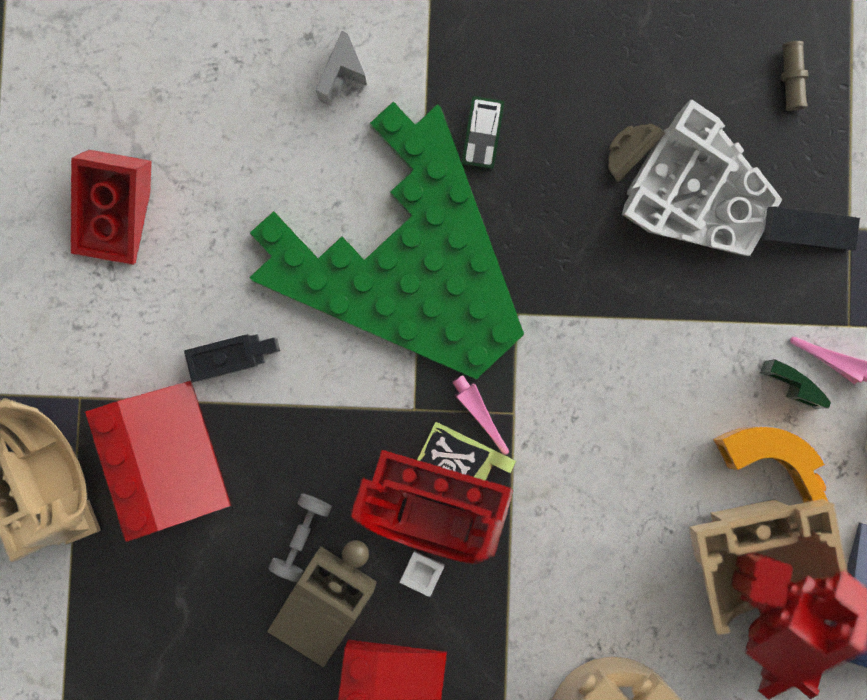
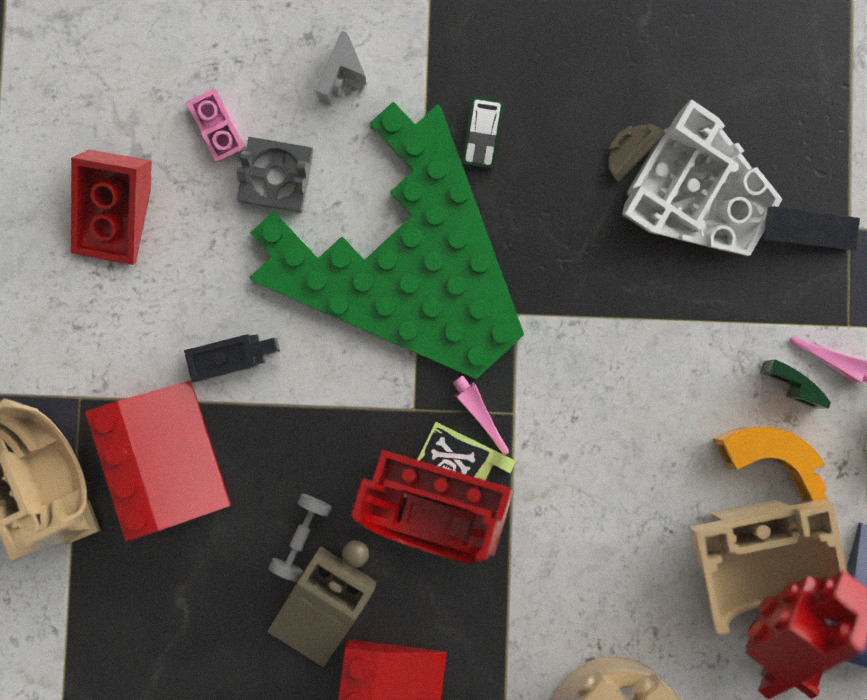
(215, 125): none -> bright pink slope
(258, 147): none -> dark grey piece
(422, 573): white plate -> none
(761, 580): red brick -> none
(794, 75): dark tan pin -> none

